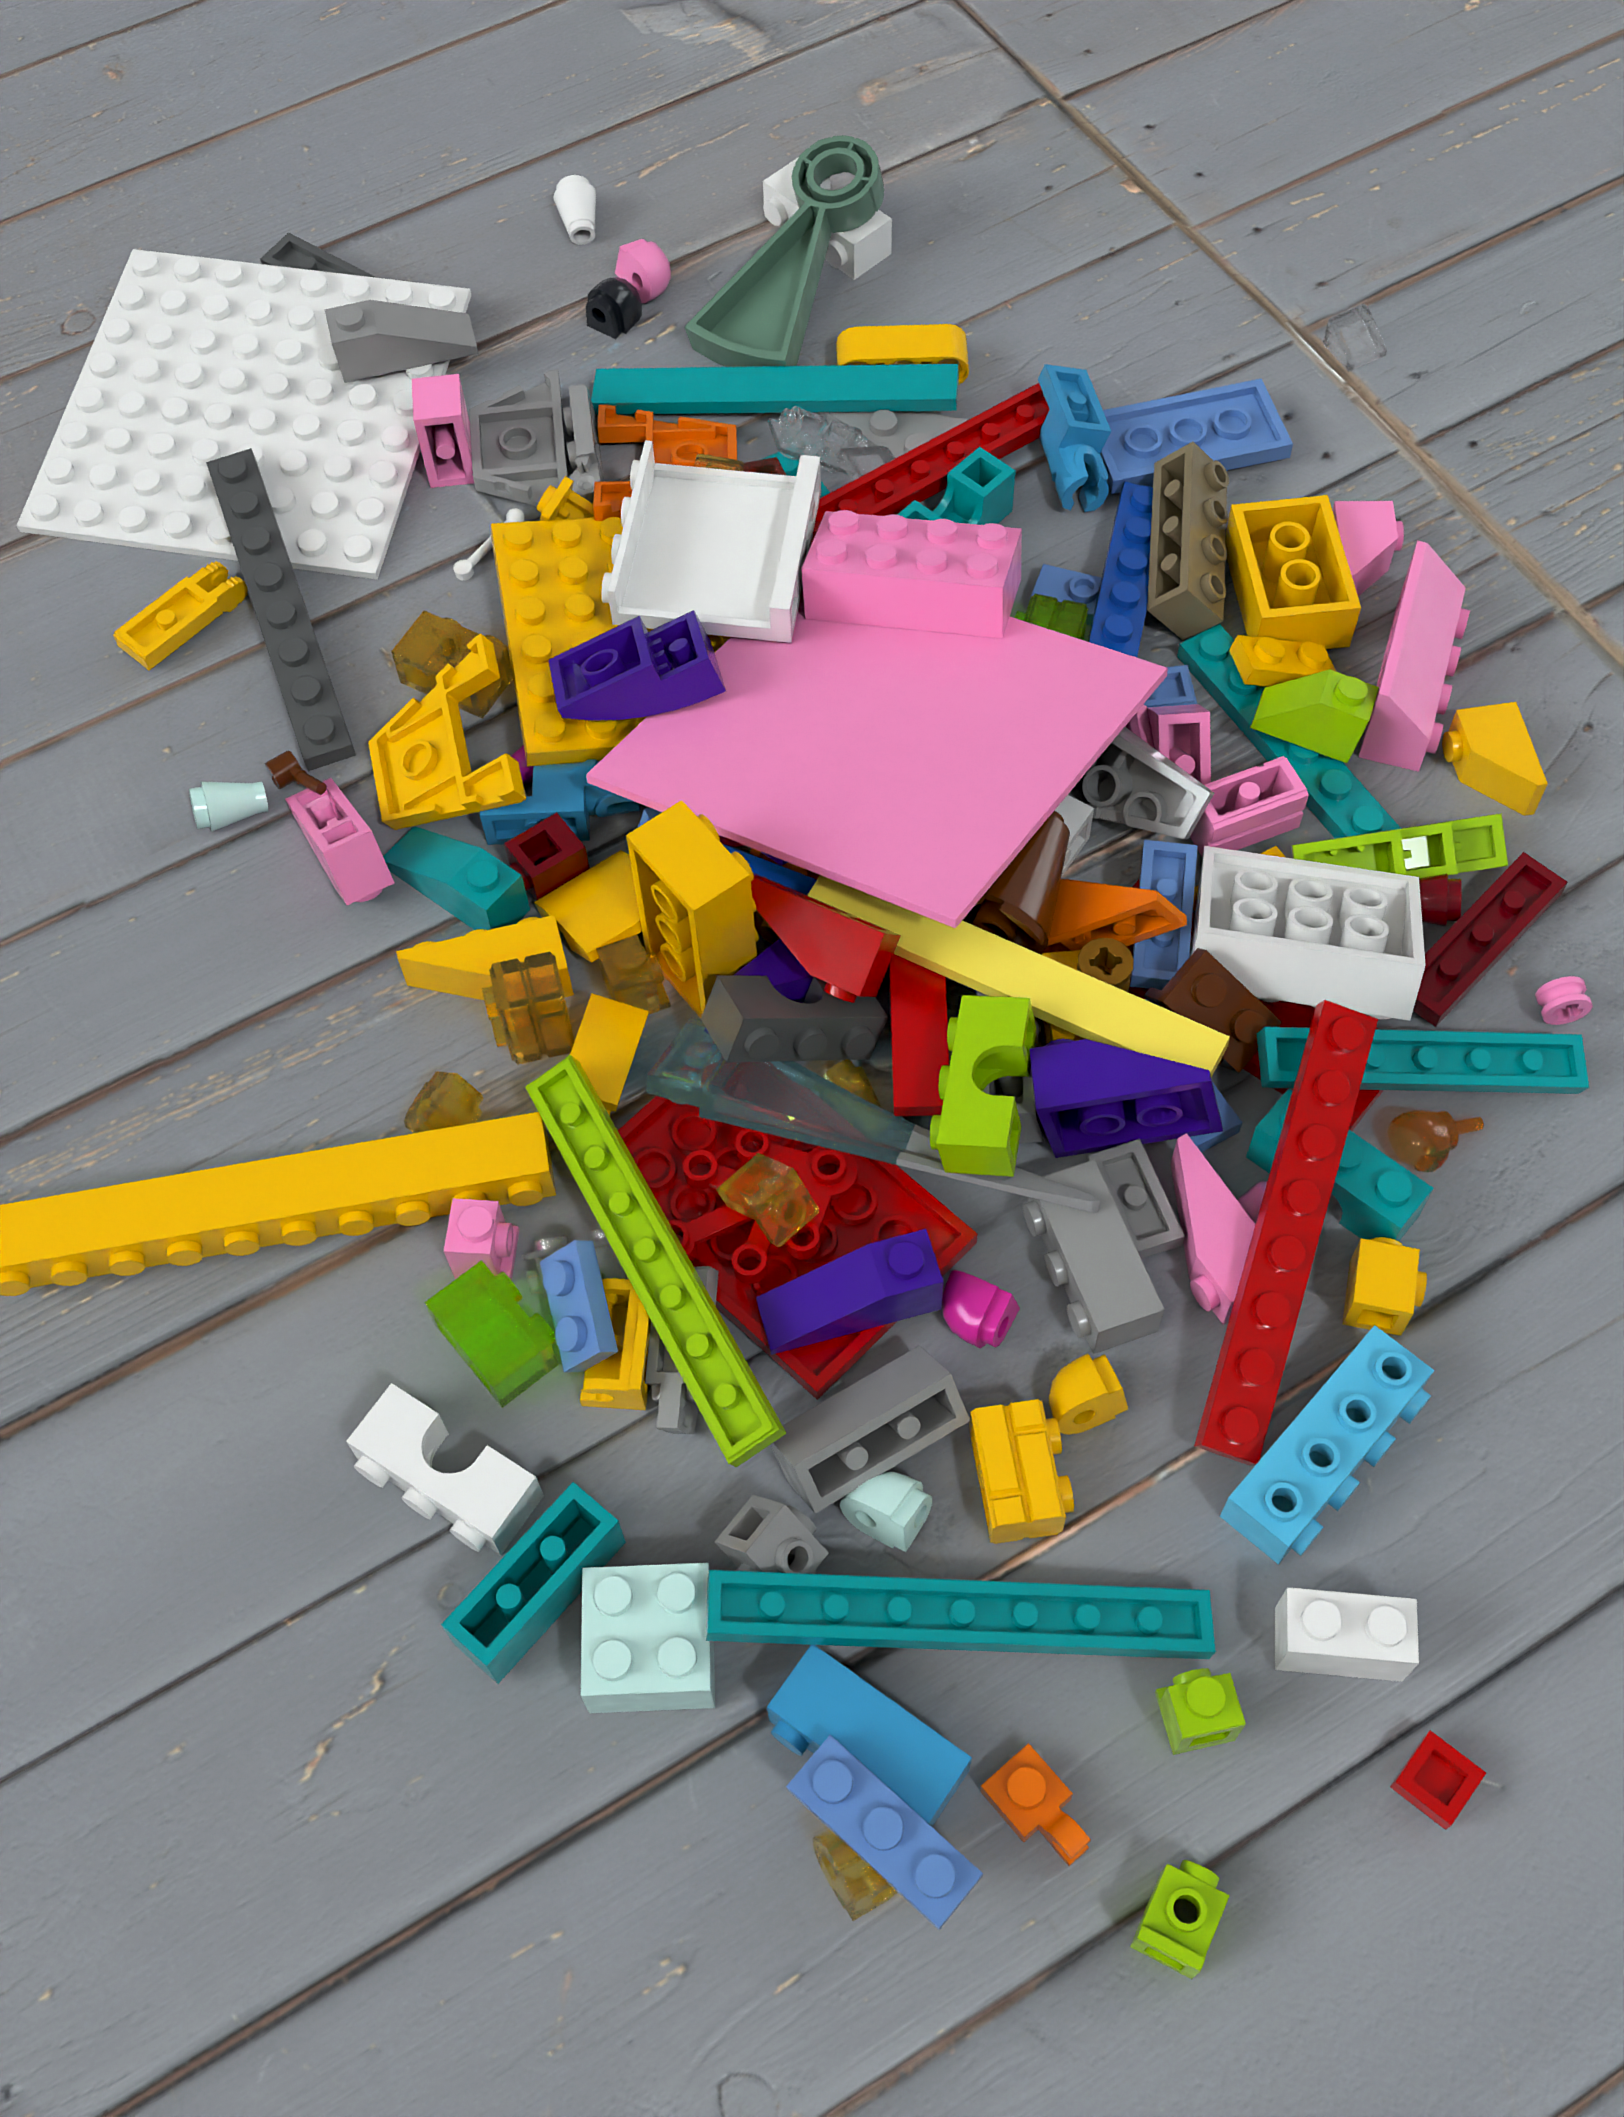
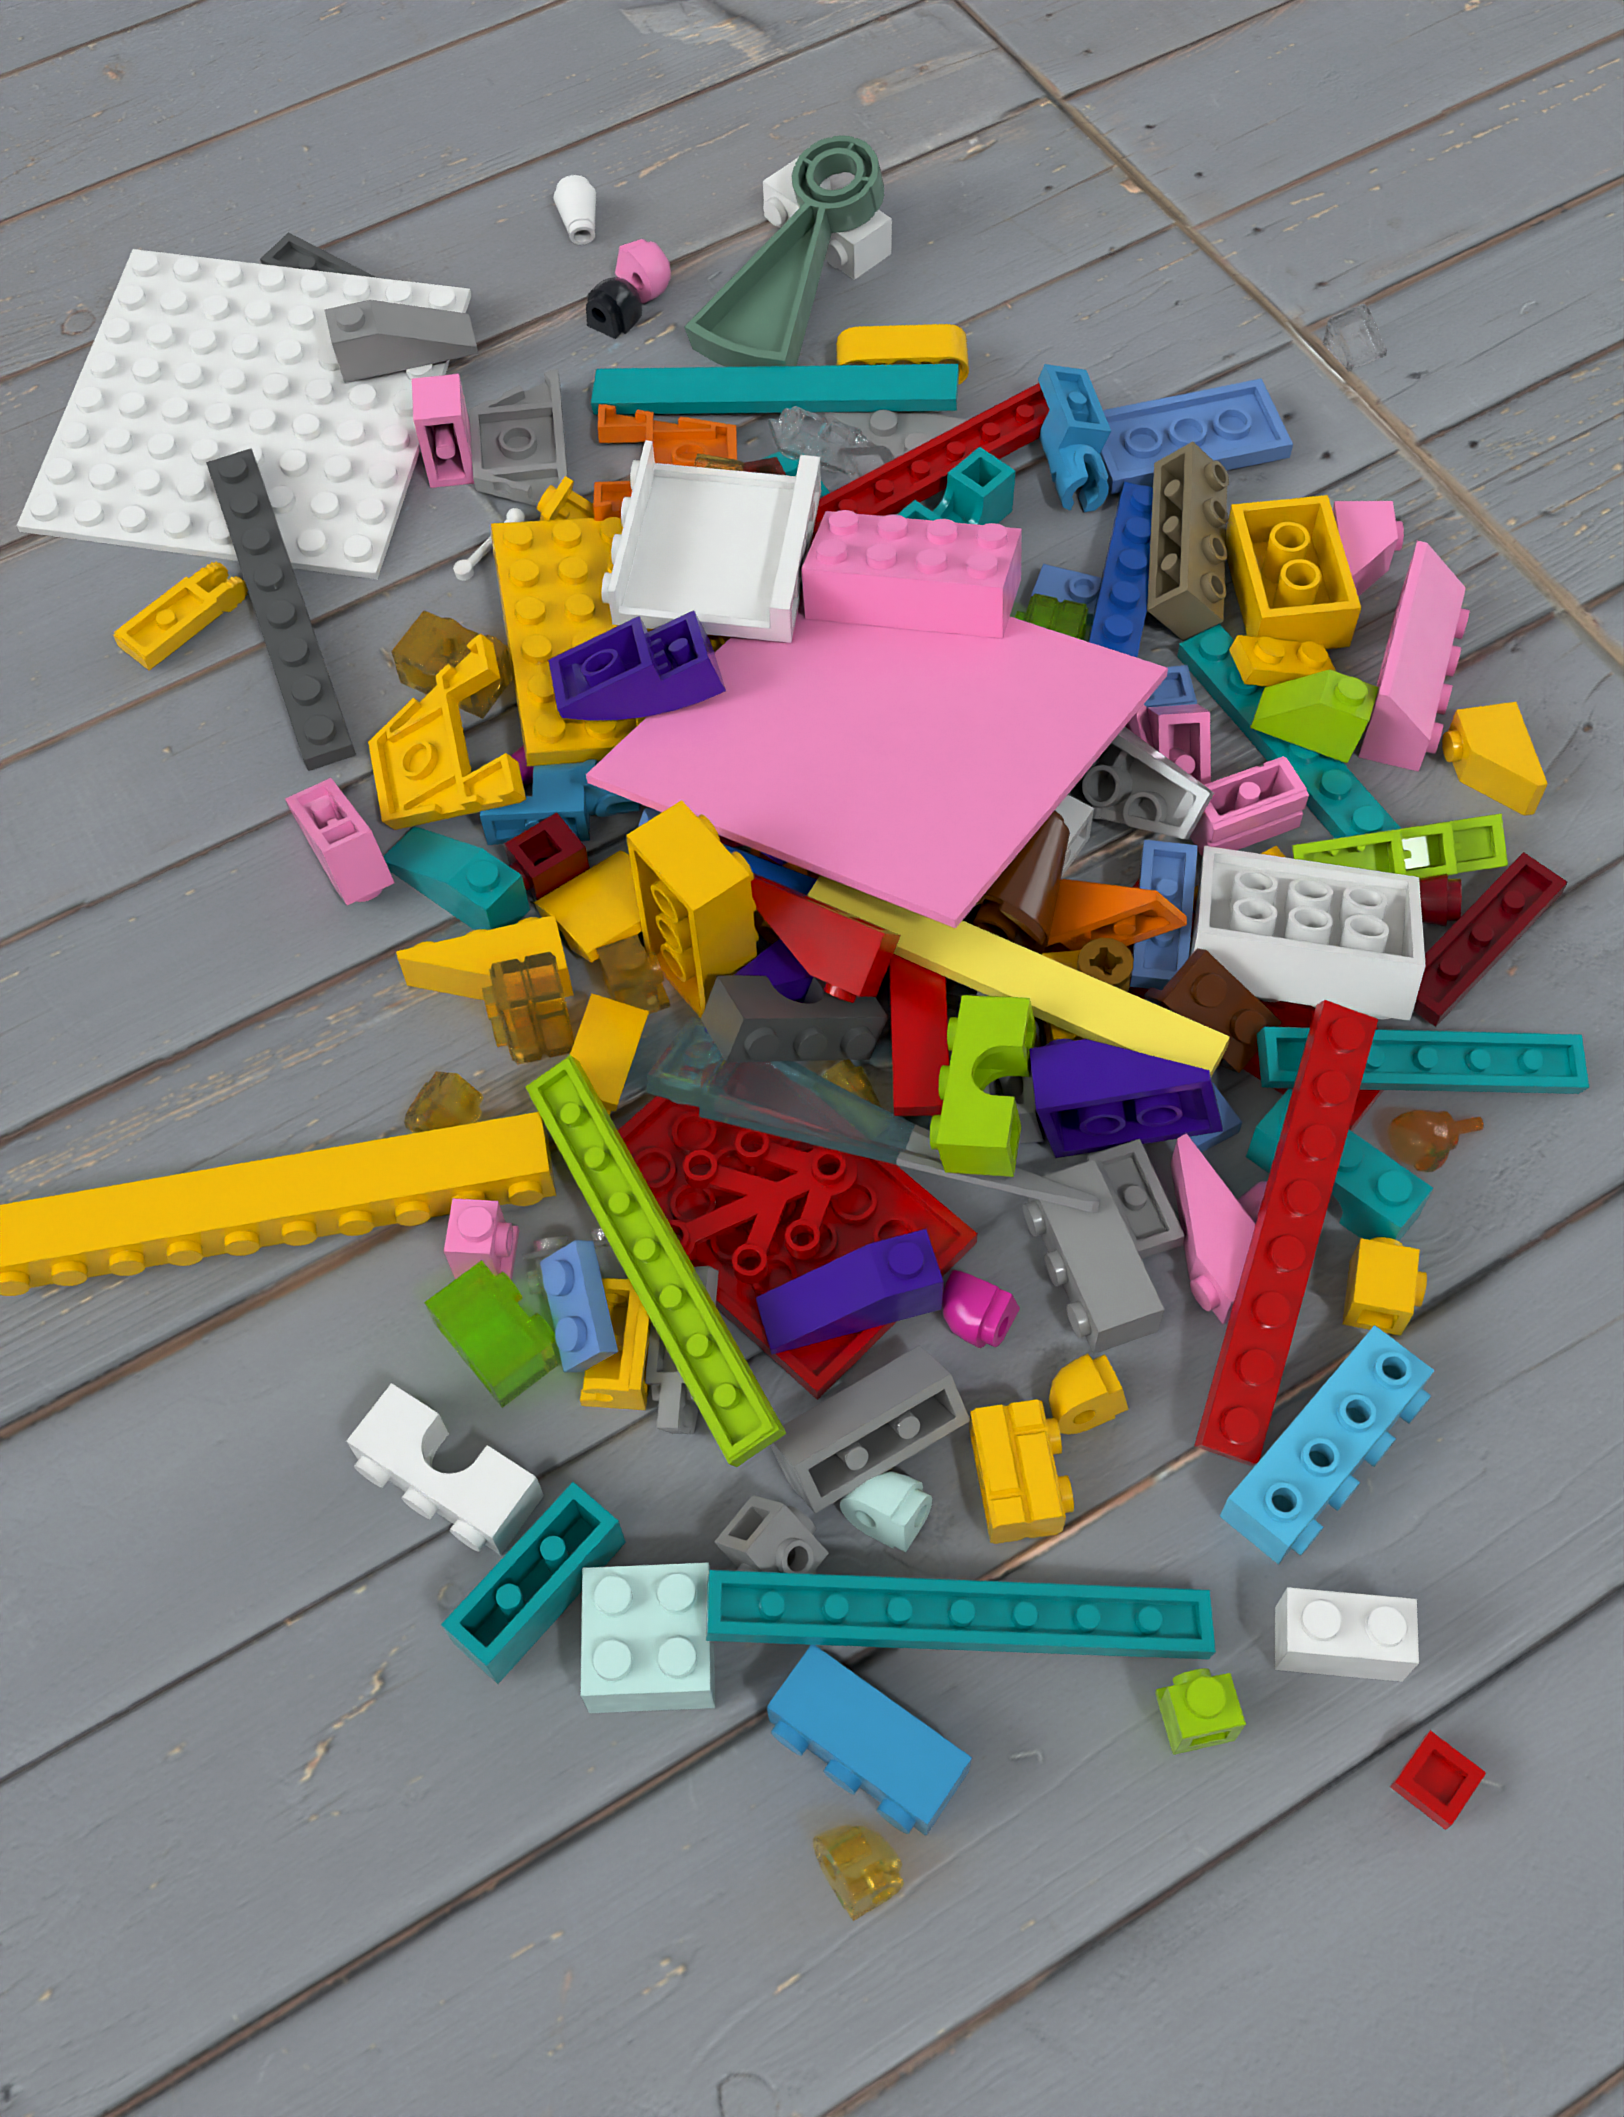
(226, 803): light aqua cone -> none
(288, 770): reddish brown hand -> none
(585, 449): light grey hinge -> none
(771, 1196): clear yellow bracket -> none
(884, 1832): medium blue plate -> none
(1032, 1799): orange plate -> none
(1167, 1938): lime brick -> none
(1563, 1000): bright pink bush -> none

